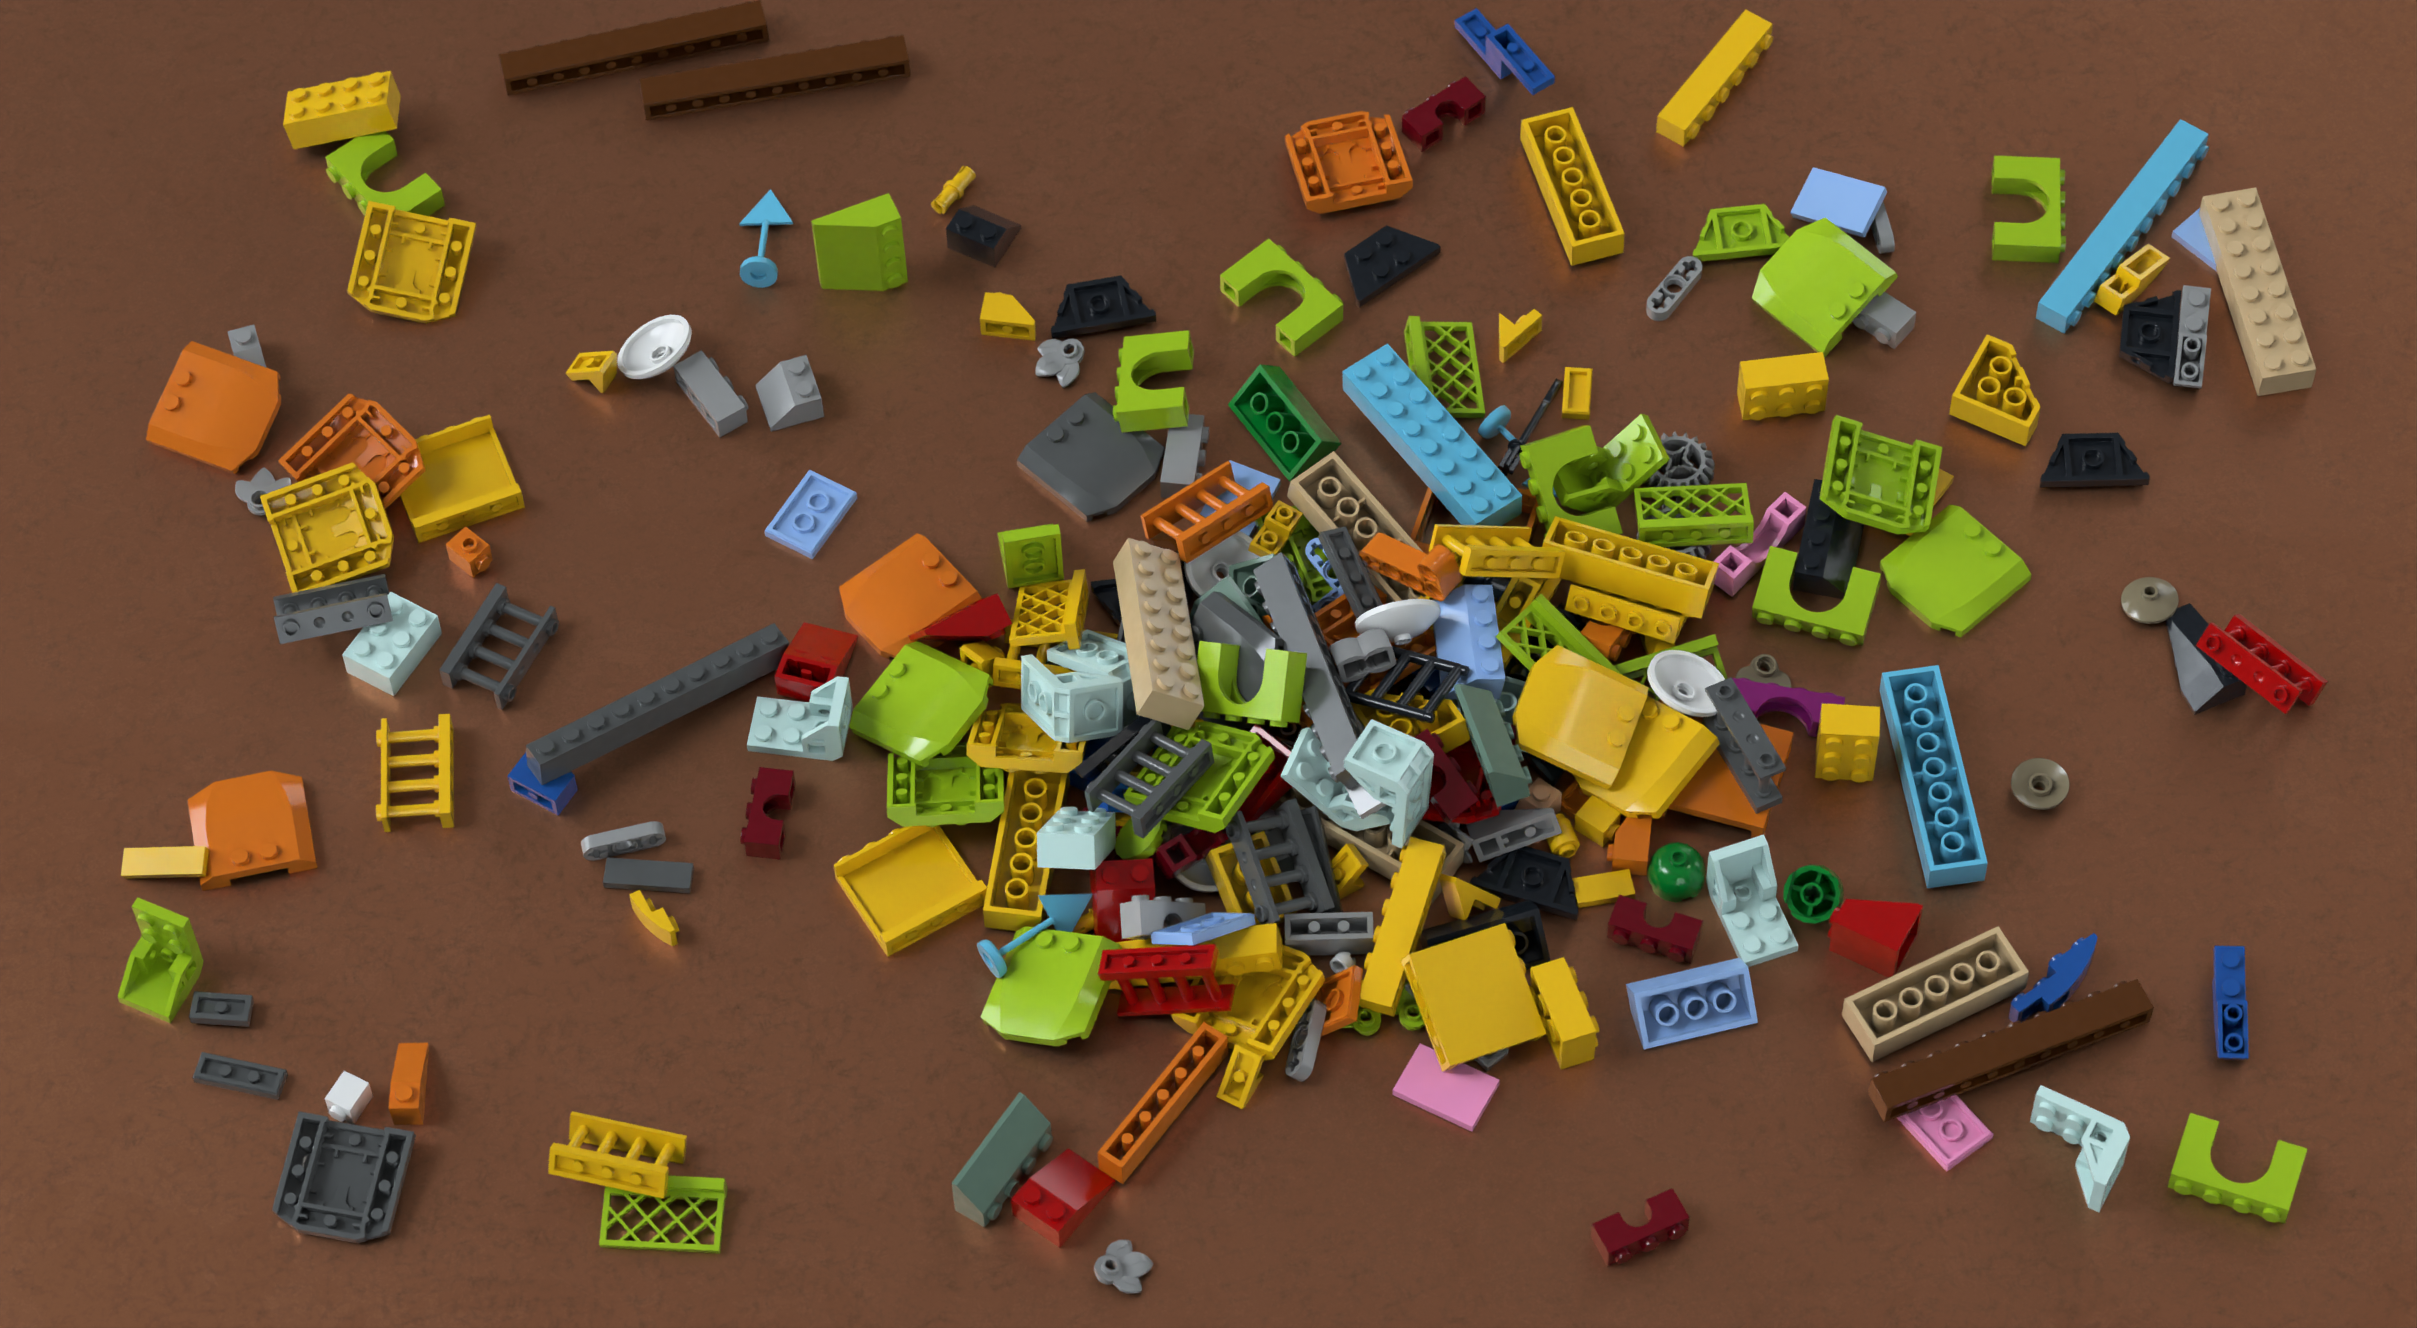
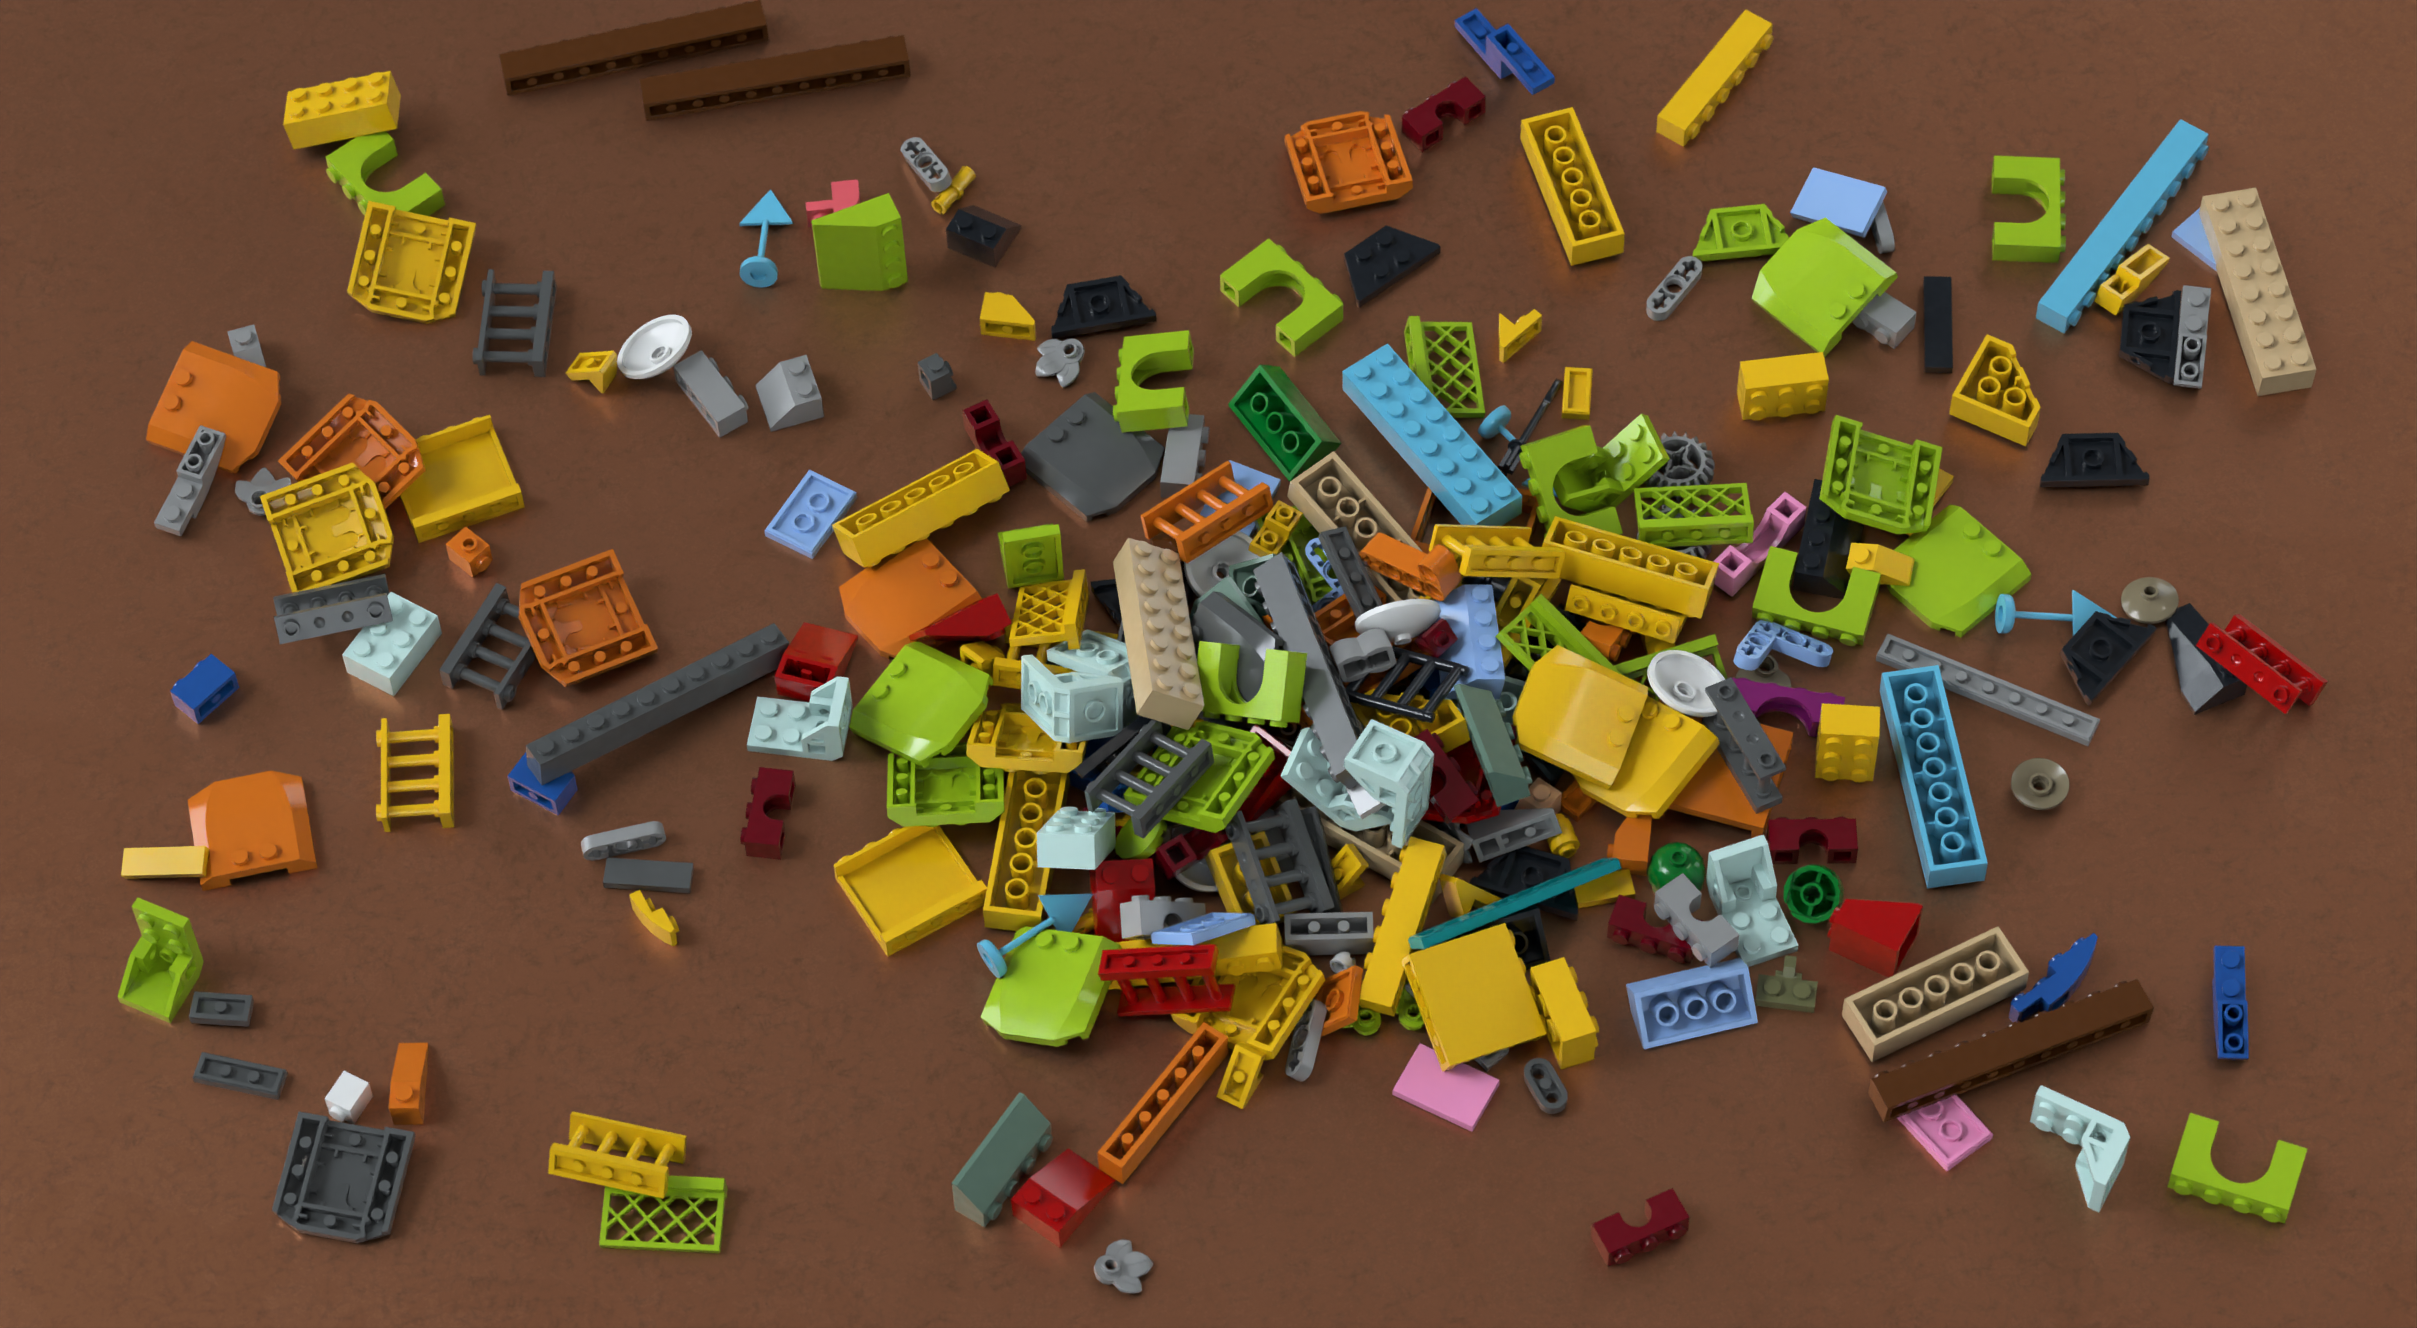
(193, 481): none -> light grey slope
(204, 688): none -> blue brick
(538, 335): none -> dark grey fence
(583, 620): none -> orange wedge
(843, 194): none -> coral brick
(921, 508): none -> yellow brick
(926, 173): none -> light grey beam
(936, 376): none -> dark grey brick
(986, 434): none -> dark red arch
(1436, 638): none -> dark red bracket
(1514, 903): none -> teal tile
(1547, 1087): none -> dark grey plate
(1597, 821): yellow brick -> none
(1708, 939): none -> light grey arch
(1768, 636): none -> light blue beam
(1786, 989): none -> olive hinge
(1834, 835): none -> dark red arch
(1893, 566): none -> yellow slope
(1937, 324): none -> black tile
(1992, 691): none -> light grey tile
(2081, 611): none -> medium azure piece
(2102, 651): none -> black wing

